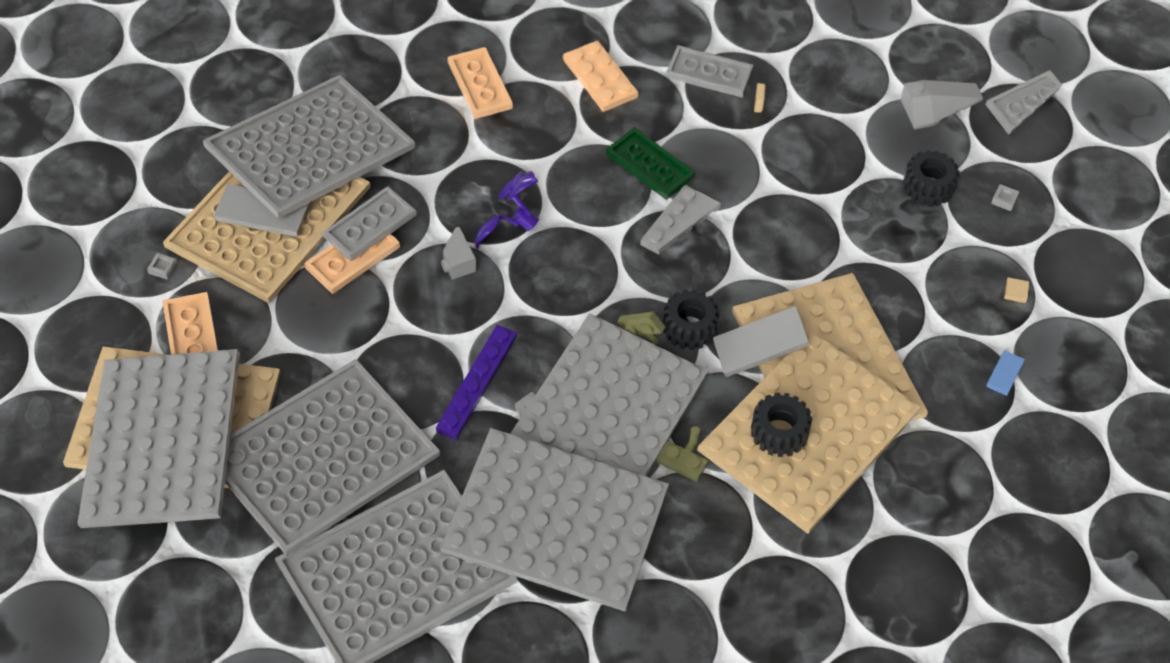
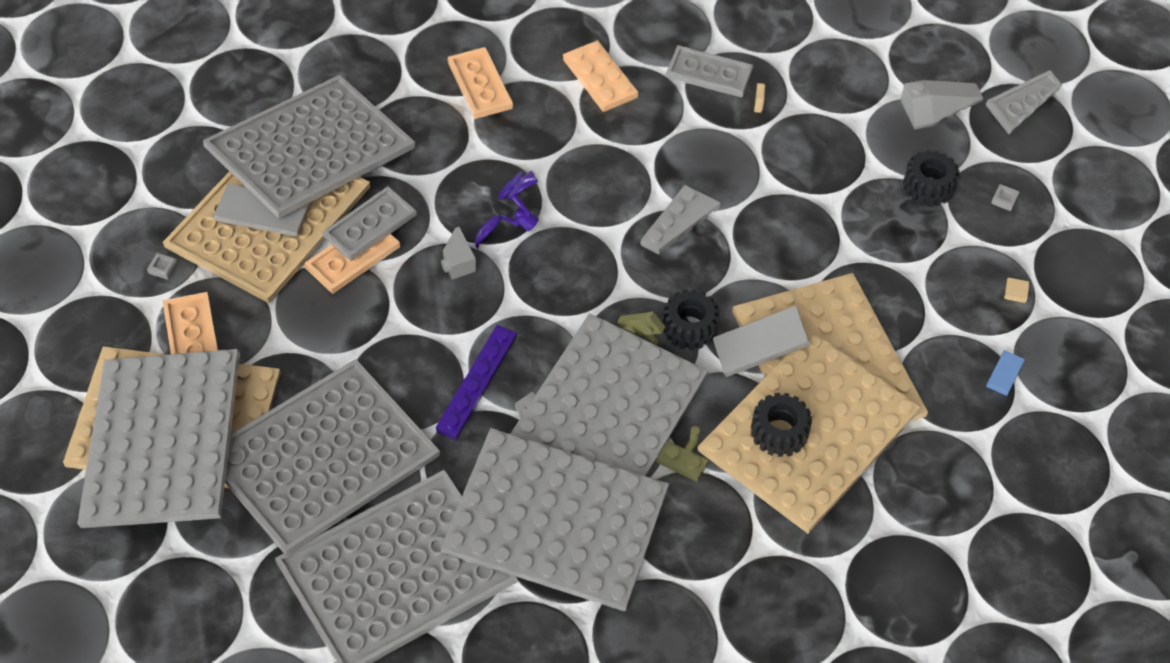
(650, 163): dark green plate -> none

